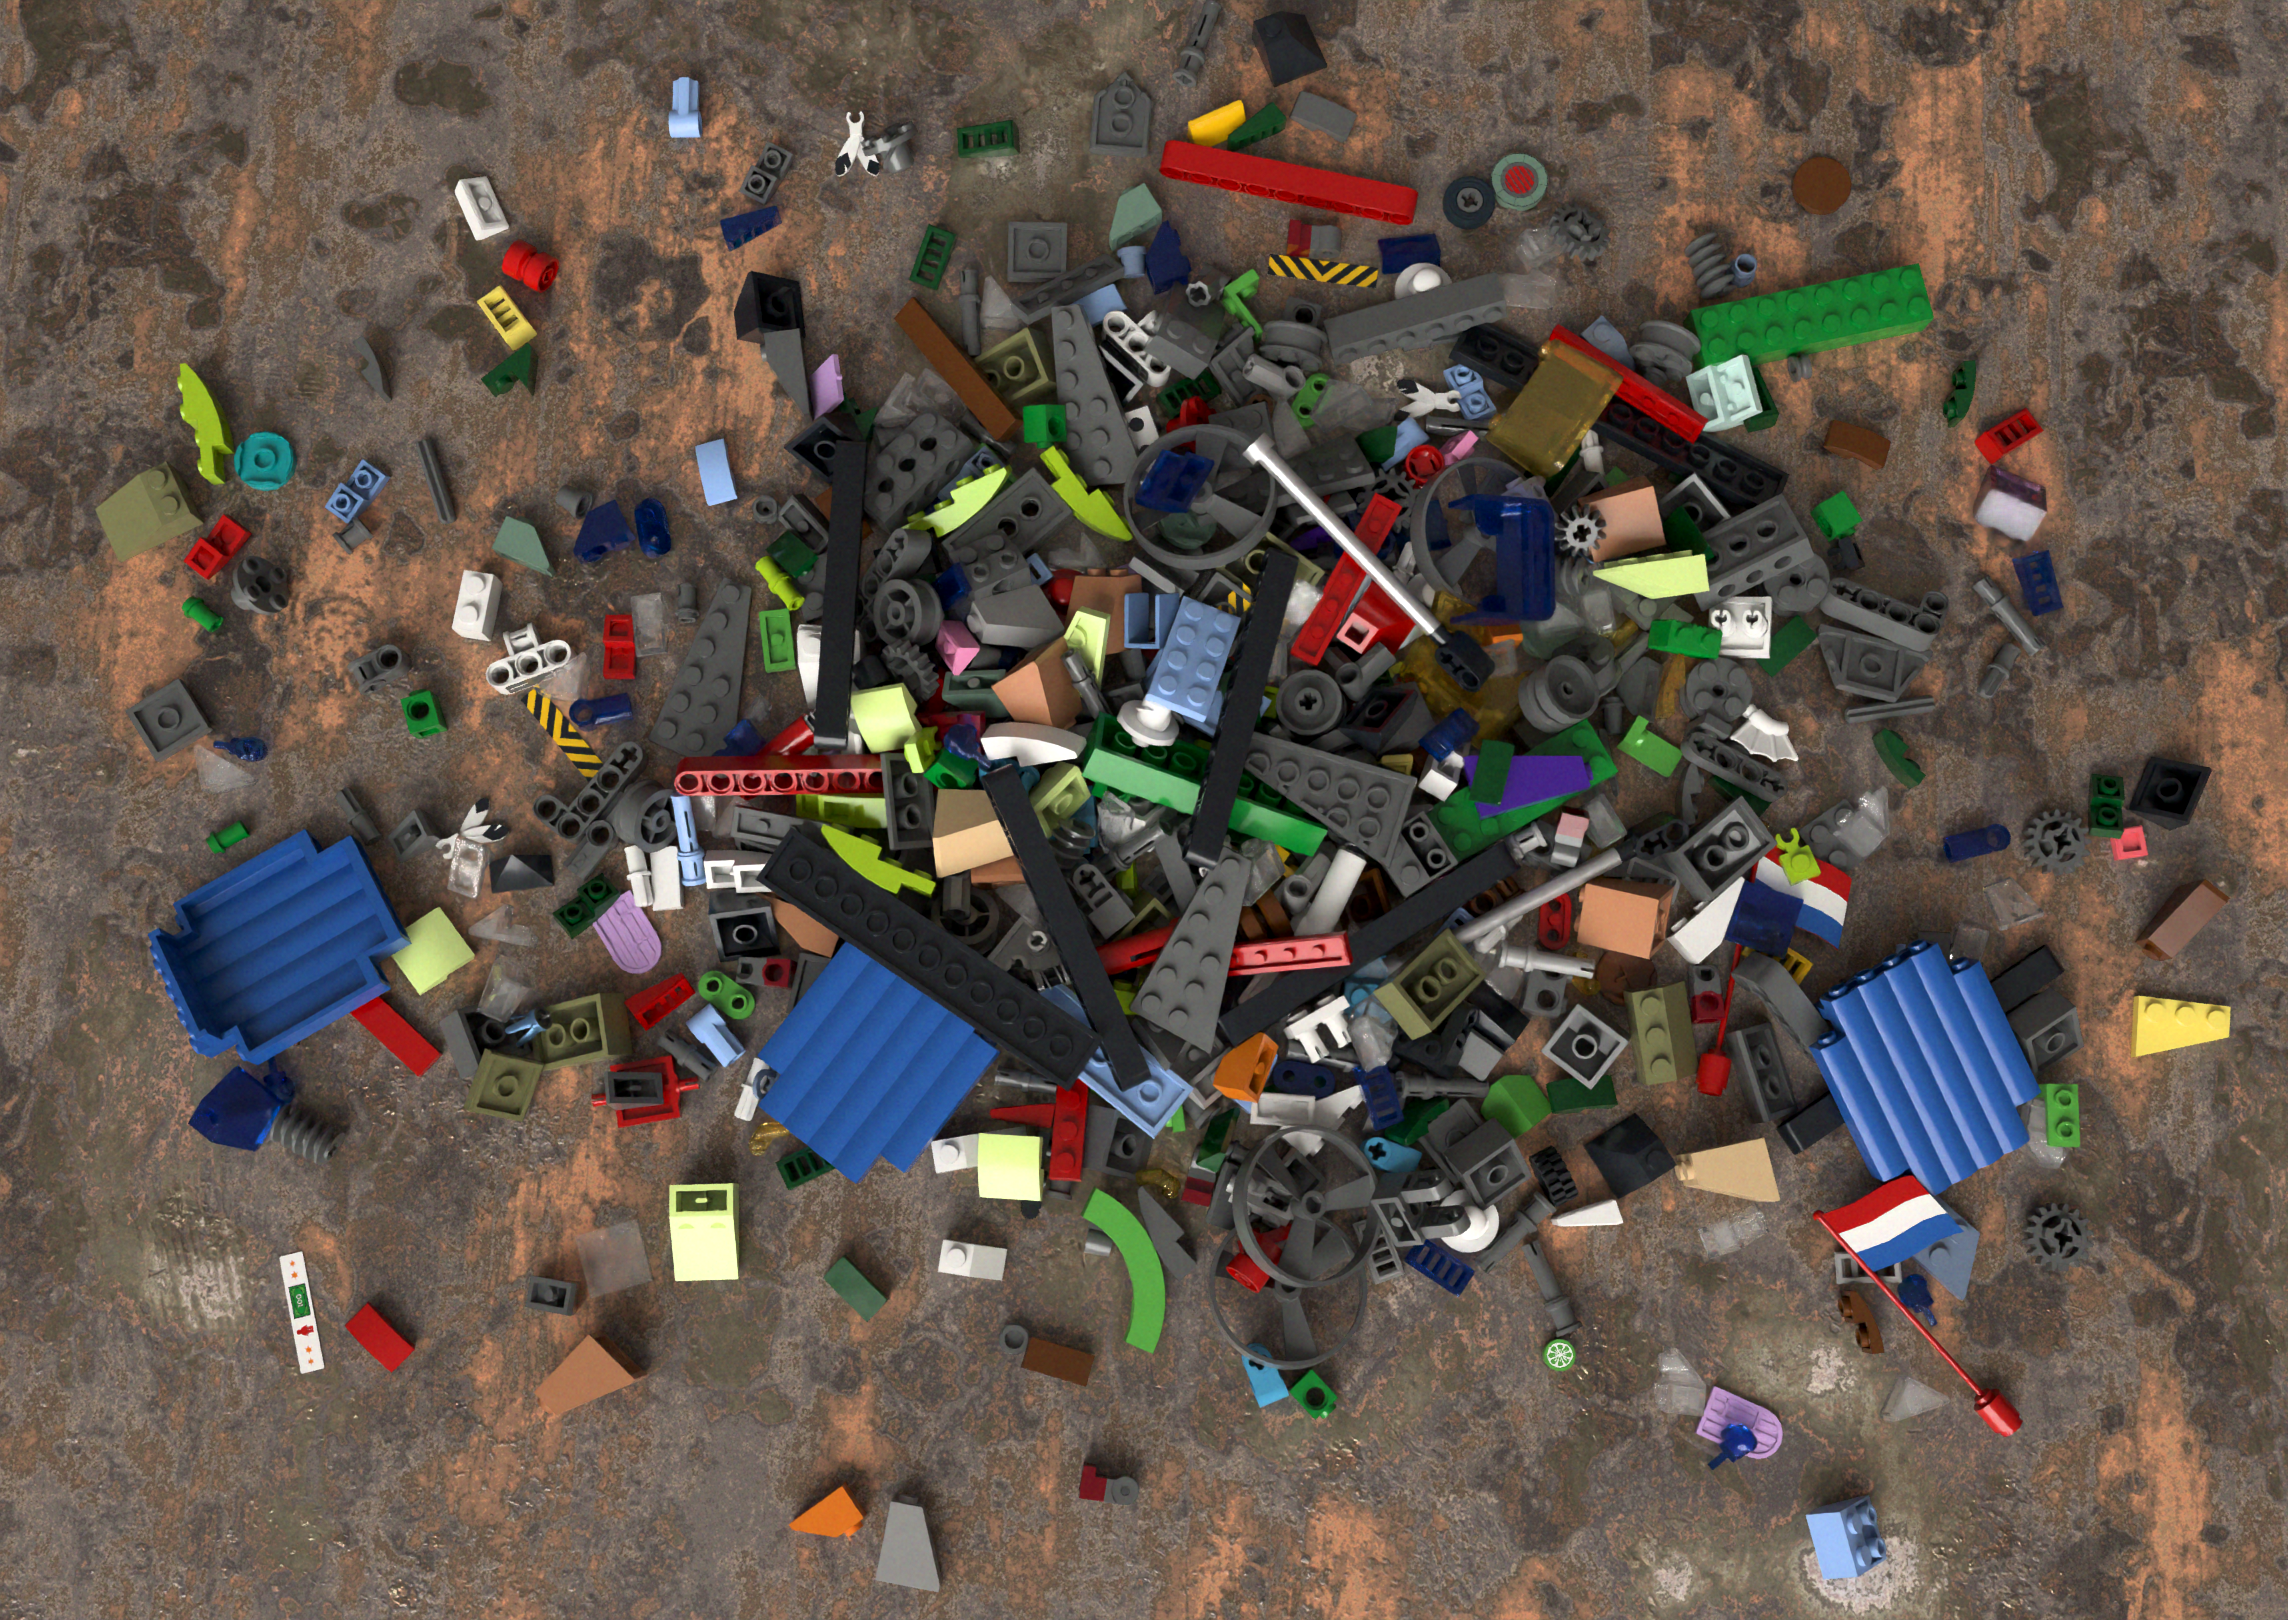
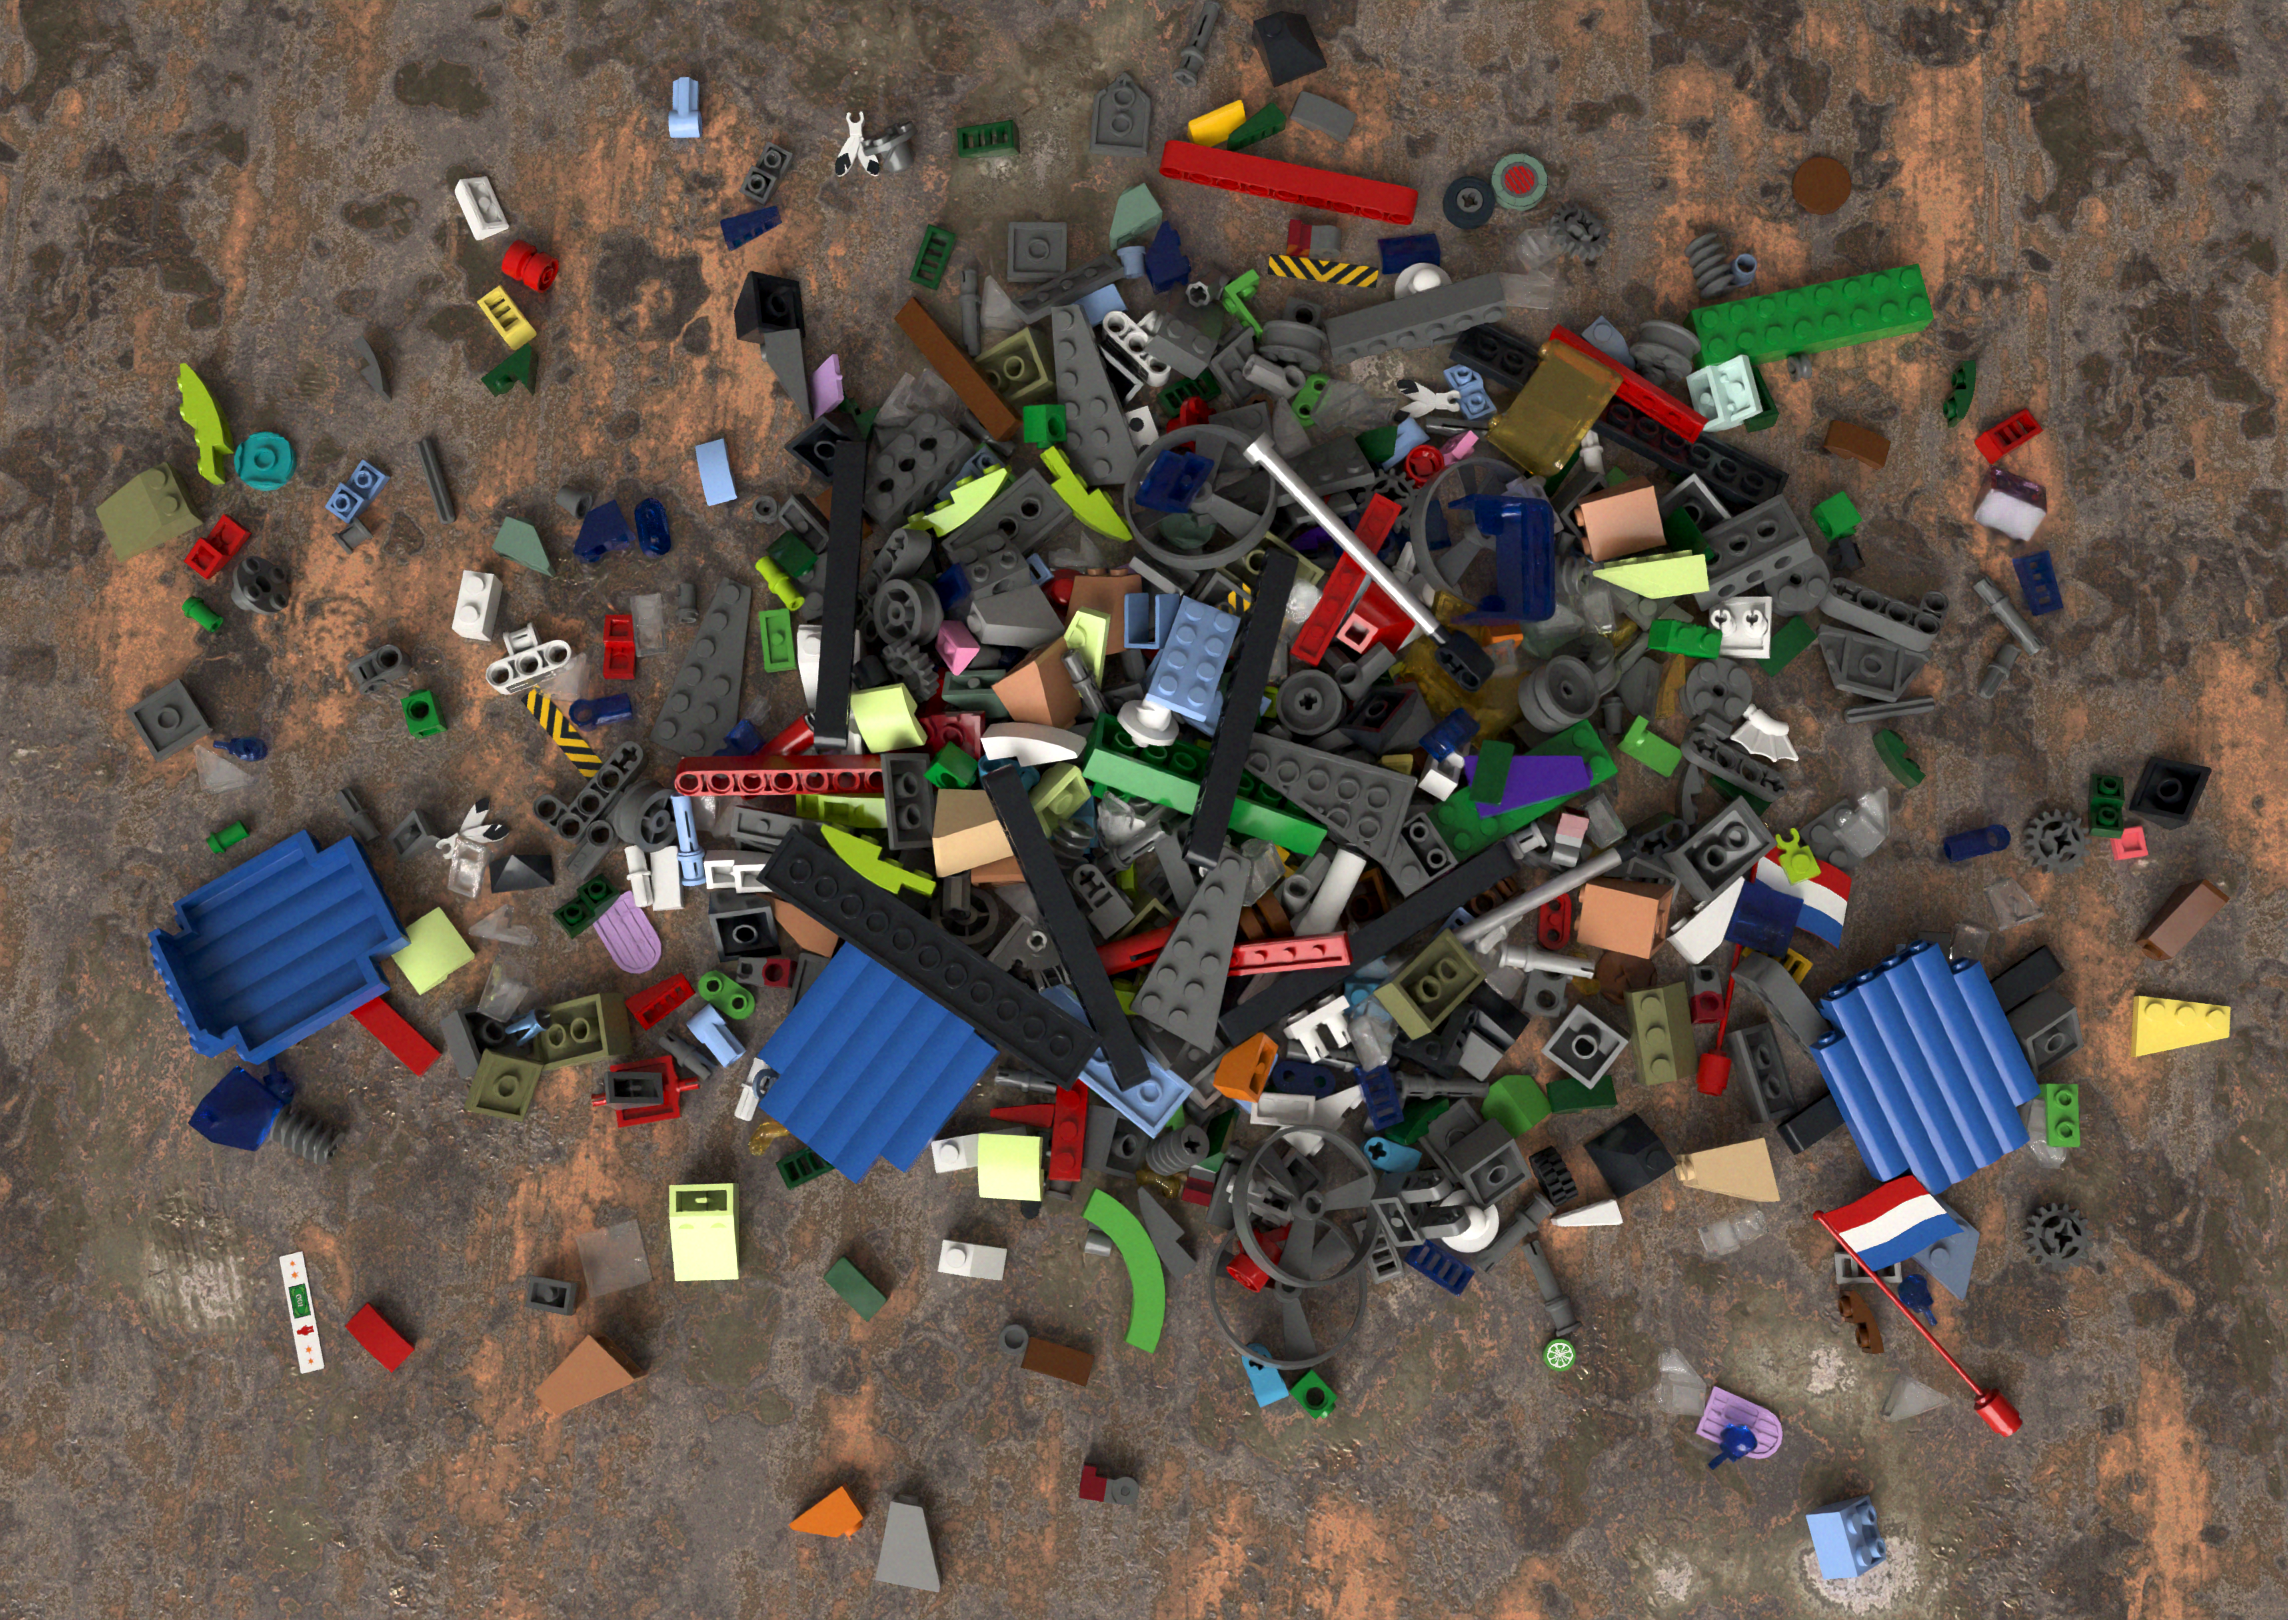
(920, 749): lime plate -> none
(962, 743): clear blue piece -> none
(1177, 1150): none -> dark grey piece
(1590, 534): dark grey gear -> none

